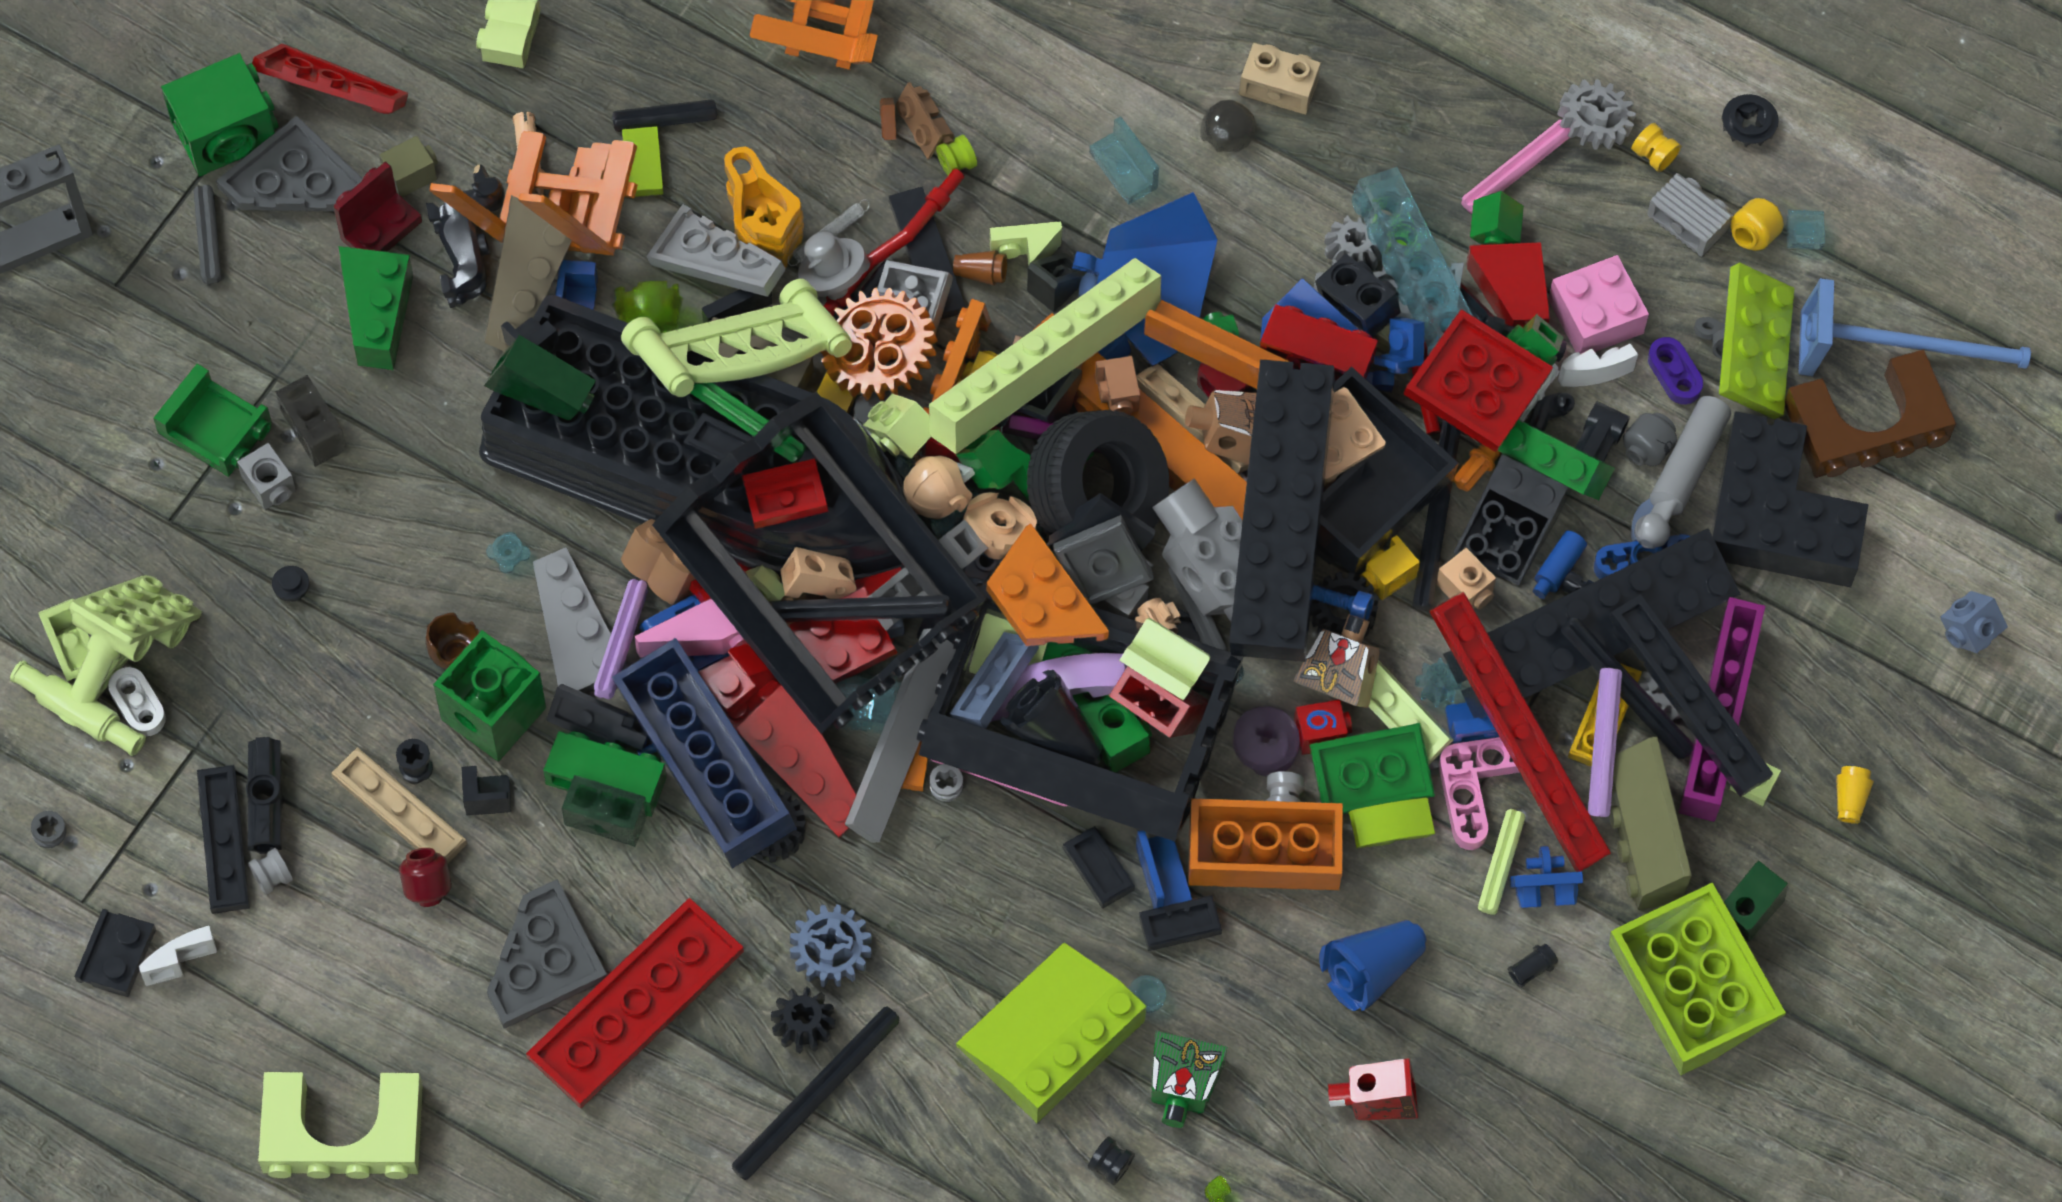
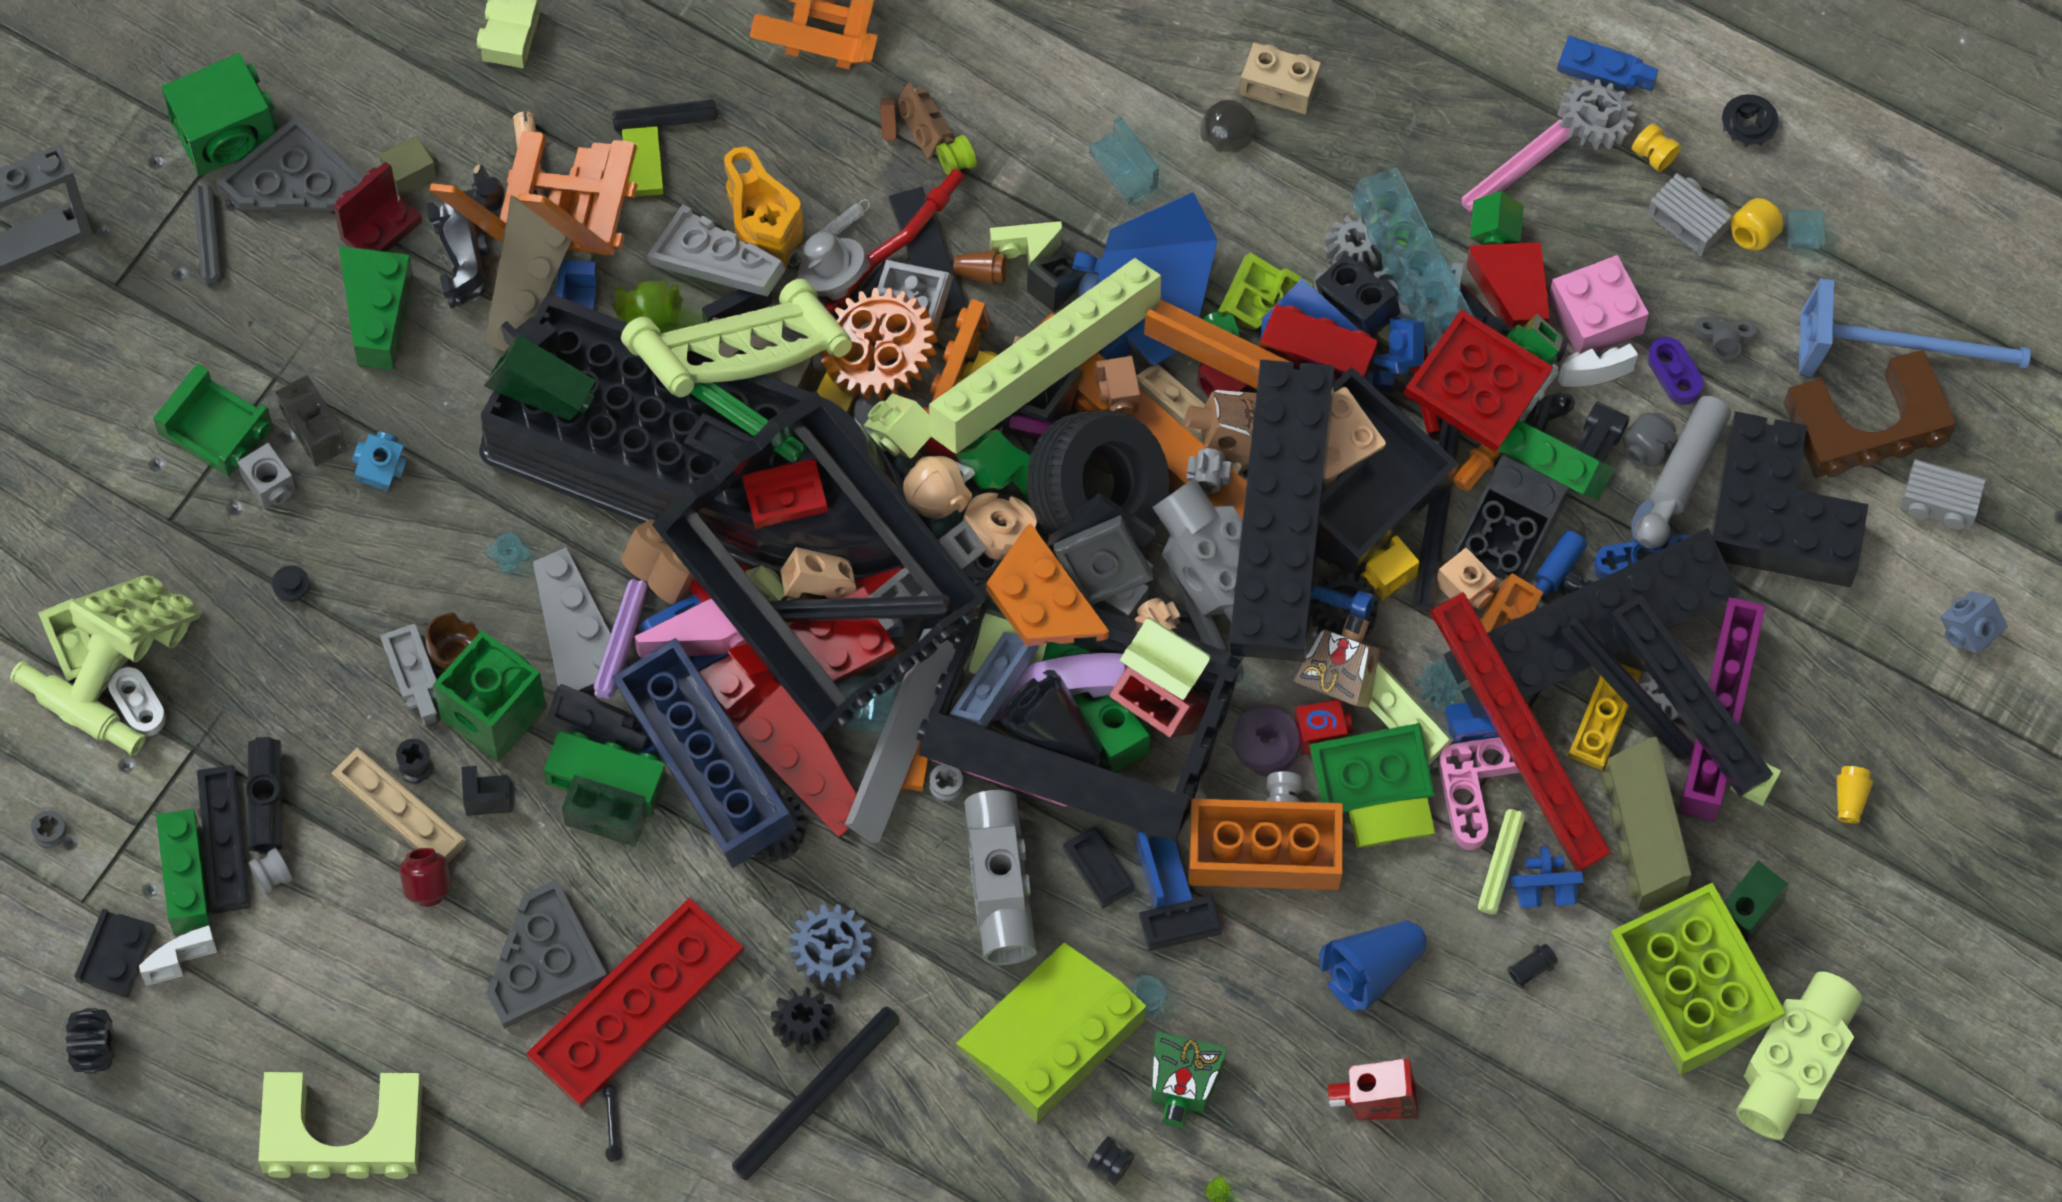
(90, 1040): none -> black gear
(183, 871): none -> green brick
(321, 75): red wing -> none
(379, 473): none -> dark azure brick
(411, 670): none -> light grey hinge
(613, 1152): none -> black hinge
(999, 877): none -> light grey brick
(1209, 470): none -> light grey gear
(1256, 291): none -> lime slope
(1510, 601): none -> orange hinge
(1604, 742): lavender axle -> none
(1608, 65): none -> blue hinge
(1756, 341): lime plate -> none
(1799, 1056): none -> yellowish green brick
(1942, 495): none -> light grey brick

